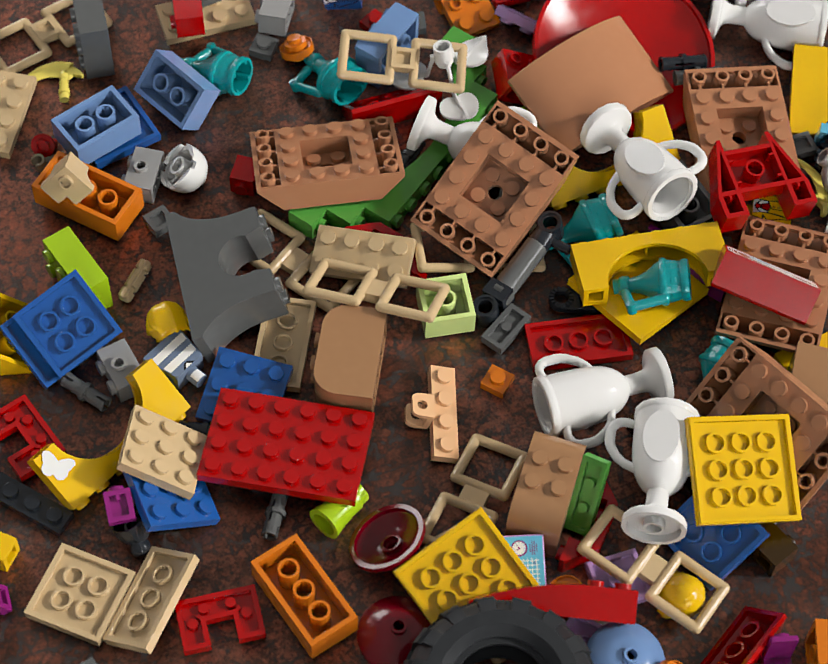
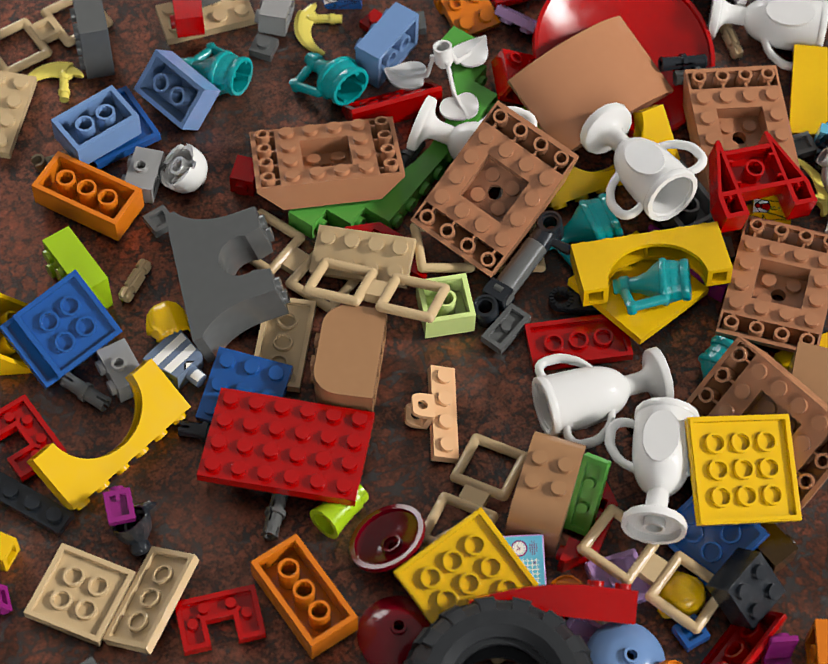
(43, 144): red plate -> none
(52, 466): white sticker -> none
(68, 180): tan brick -> none
(161, 452): tan plate -> none
(169, 511): blue plate -> none
(296, 47): orange plate -> none
(303, 24): none -> light yellow piece
(400, 60): tan bar -> none
(497, 381): orange plate -> none
(688, 639): none -> blue plate
(731, 41): none -> tan axle
(745, 588): none -> black brick
(765, 285): red slope -> none

